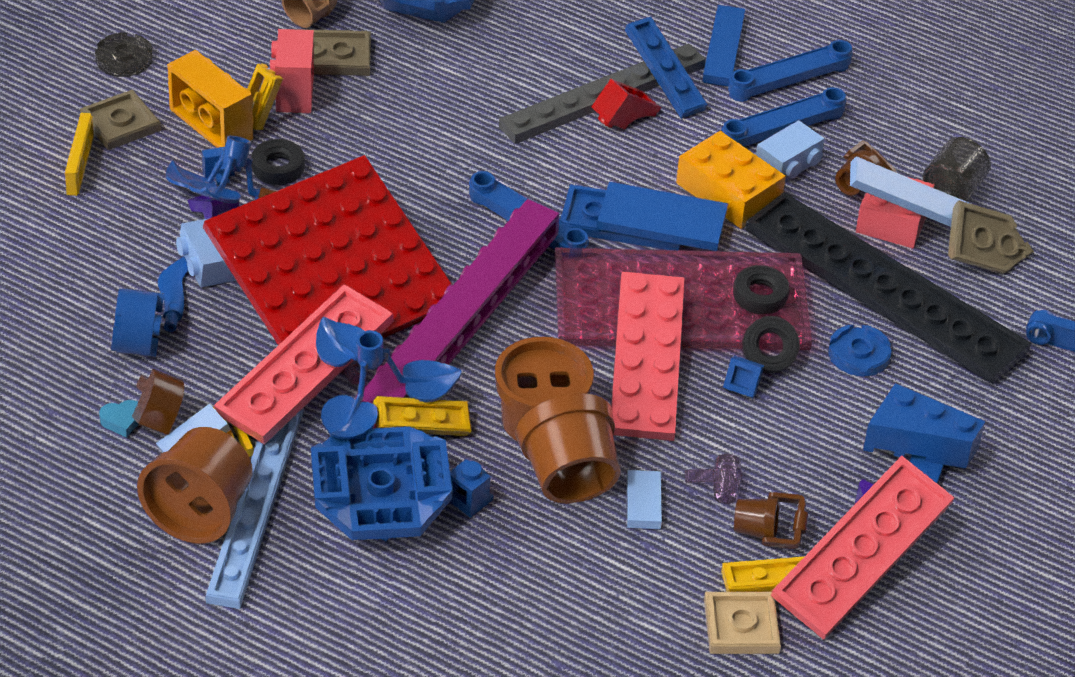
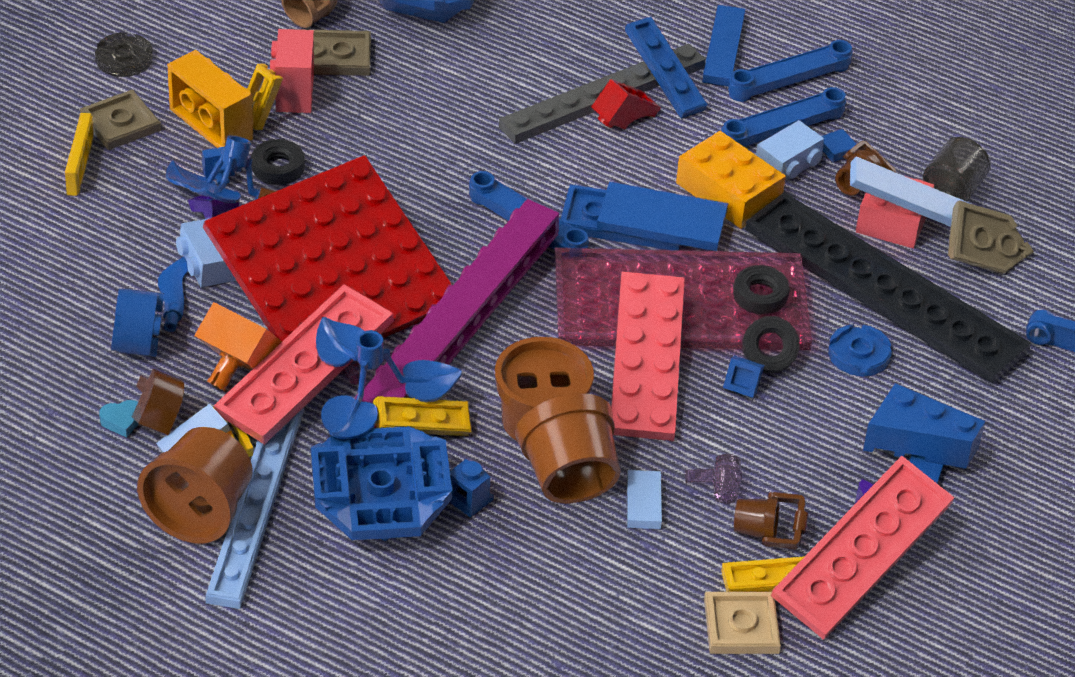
(236, 341): none -> orange brick
(837, 144): none -> blue tile

